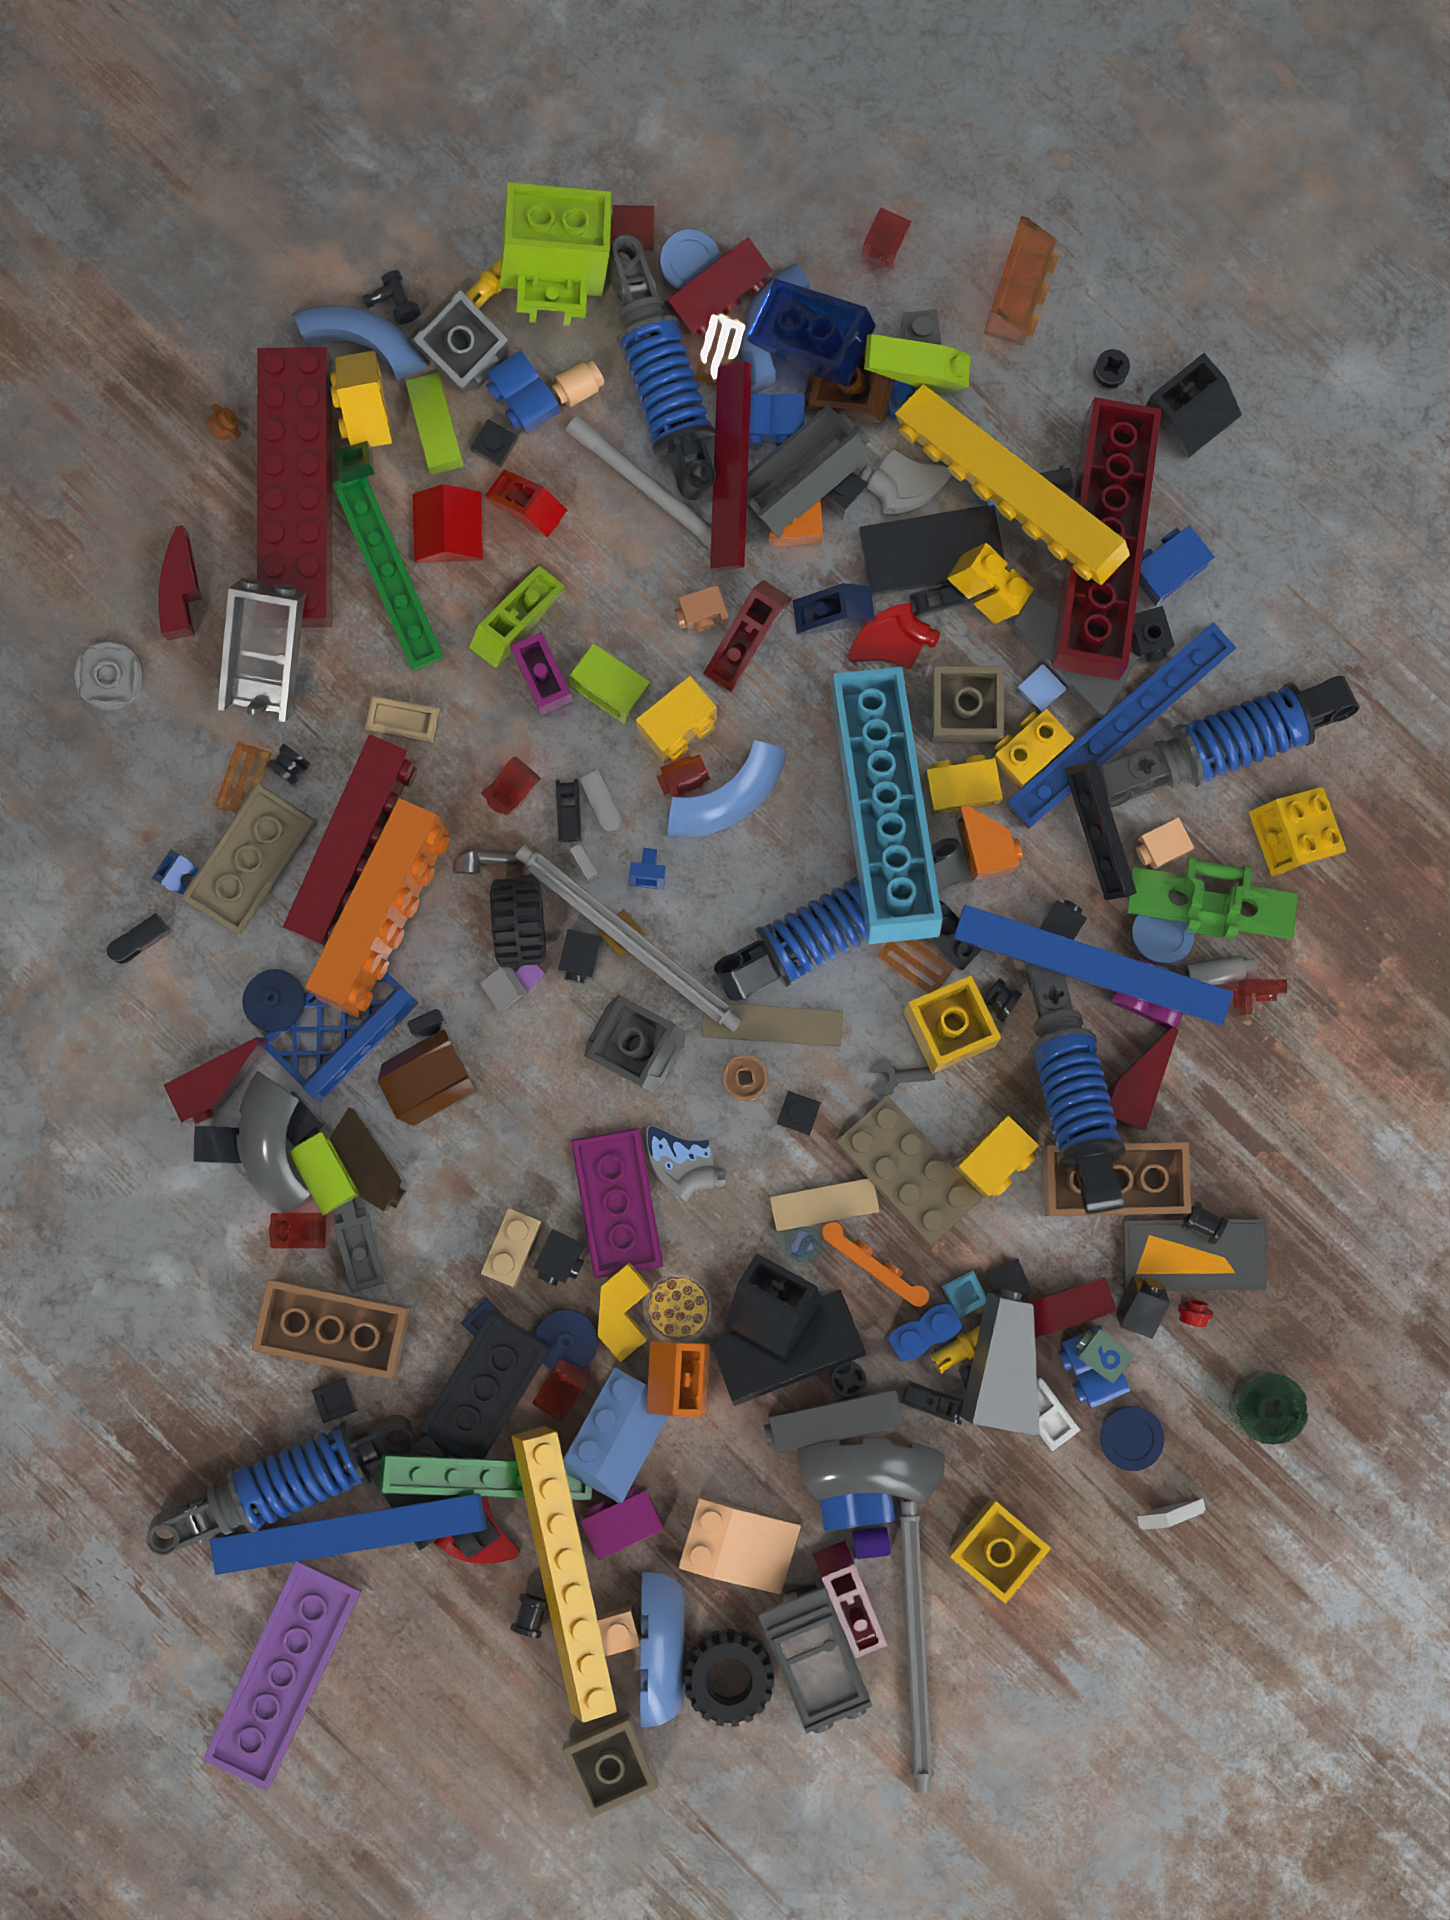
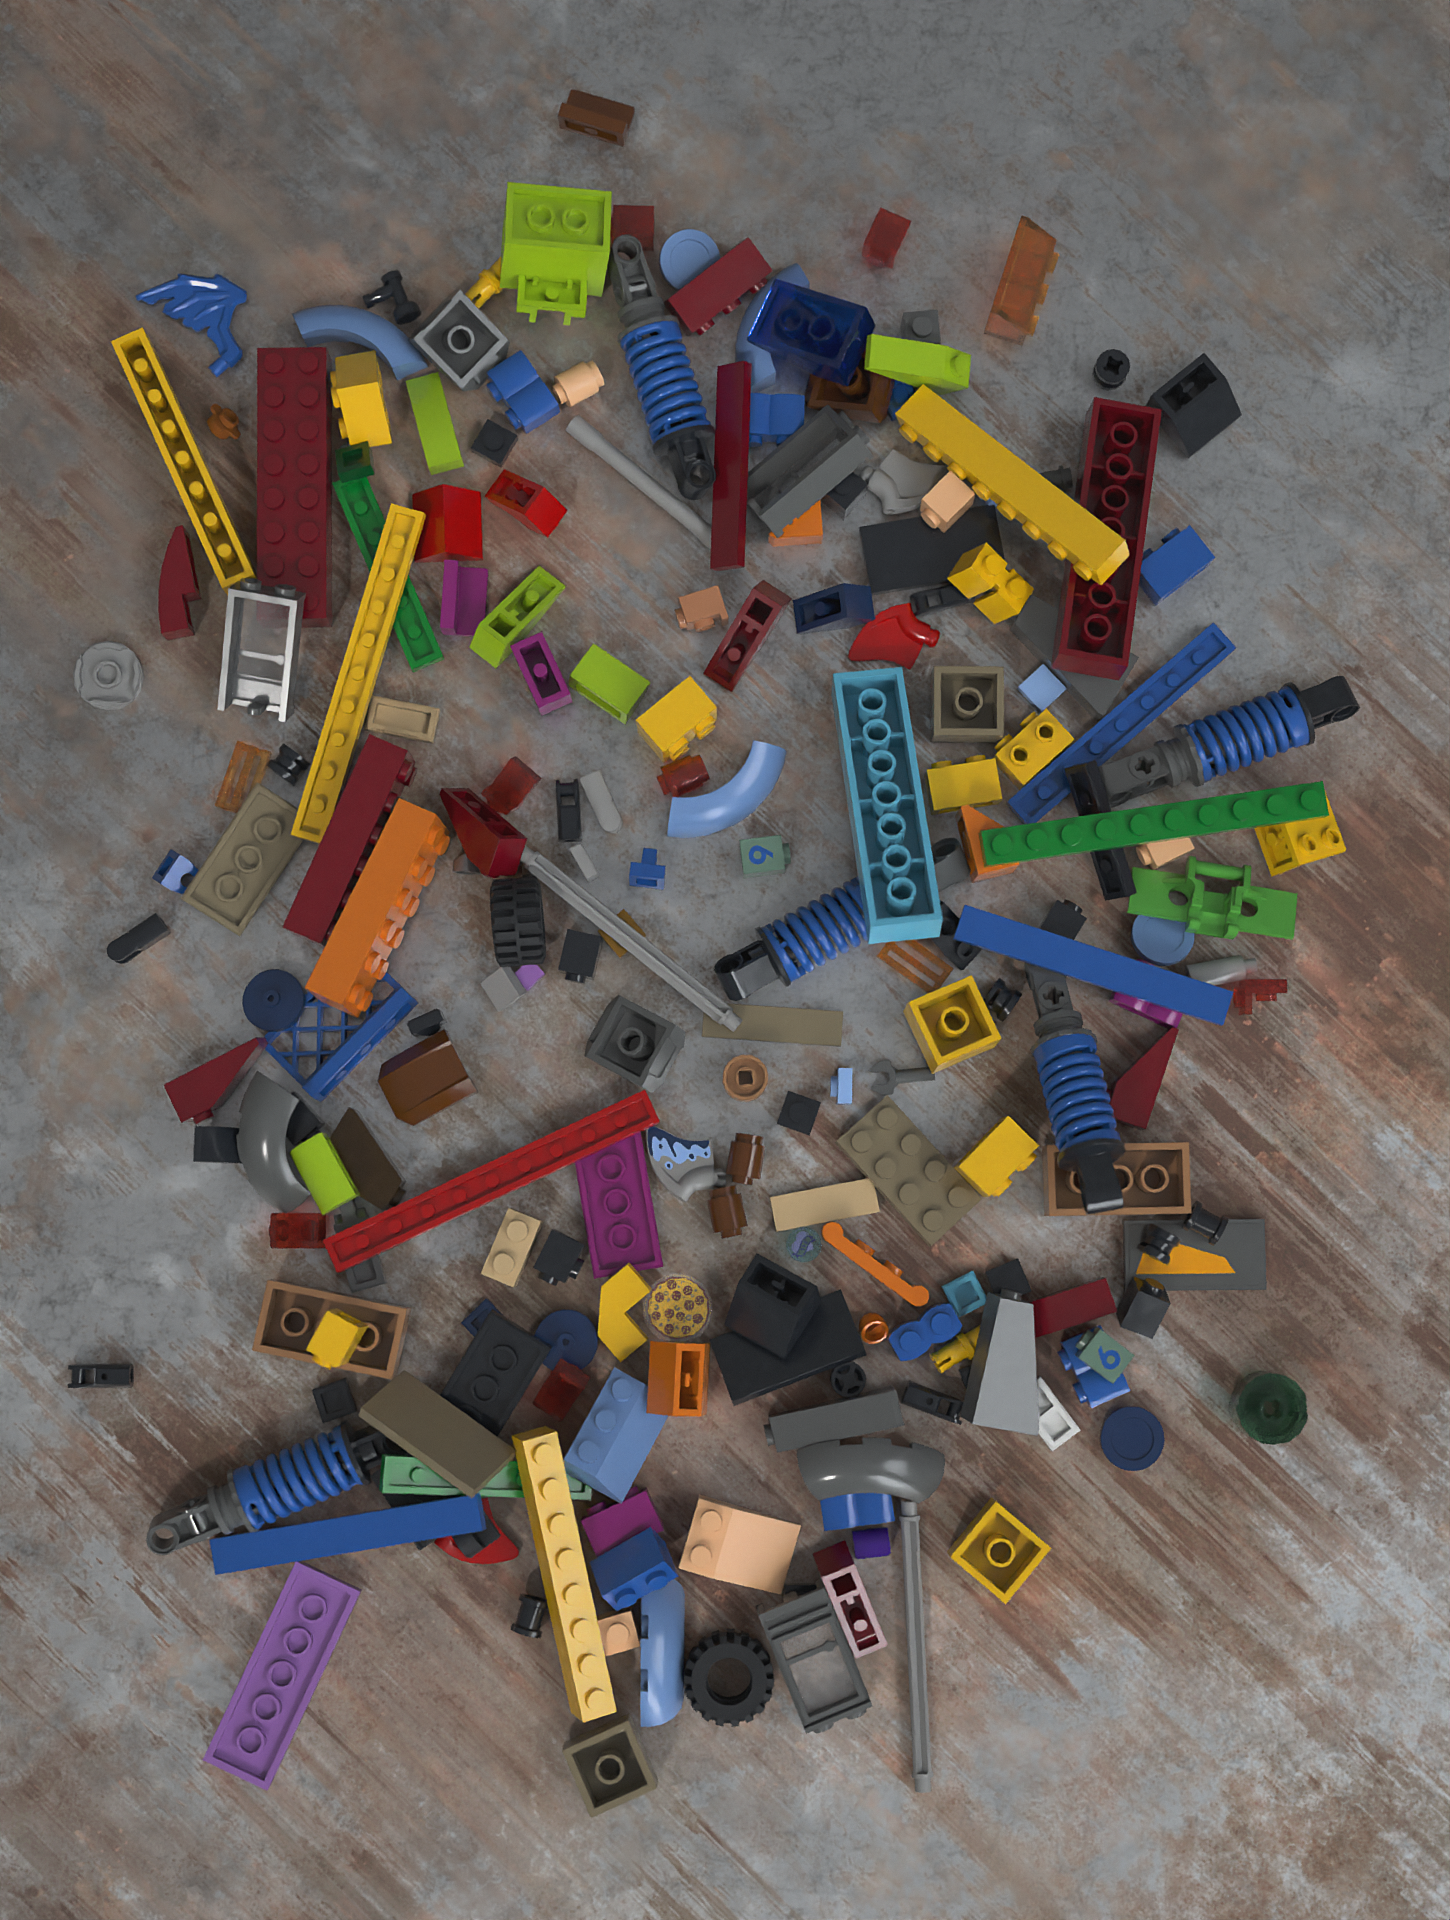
(104, 1376): none -> black bar
(183, 458): none -> yellow brick
(203, 304): none -> blue animal
(336, 1338): none -> yellow brick
(358, 672): none -> yellow plate
(437, 1433): none -> dark tan tile
(463, 599): none -> magenta panel
(484, 834): none -> dark red slope
(491, 1181): none -> red plate
(596, 117): none -> reddish brown panel
(633, 1569): none -> blue brick
(711, 378): tile -> none
(726, 1211): none -> reddish brown brick
(745, 1158): none -> reddish brown brick
(764, 856): none -> sand green brick
(842, 1086): none -> light blue plate
(873, 1328): none -> orange hinge
(946, 502): none -> light nougat brick
(1151, 635): black brick -> none
(1153, 824): none -> green plate
(1158, 1244): none -> black wheel
(1171, 1515): white tile -> none
(1195, 1313): red plate -> none

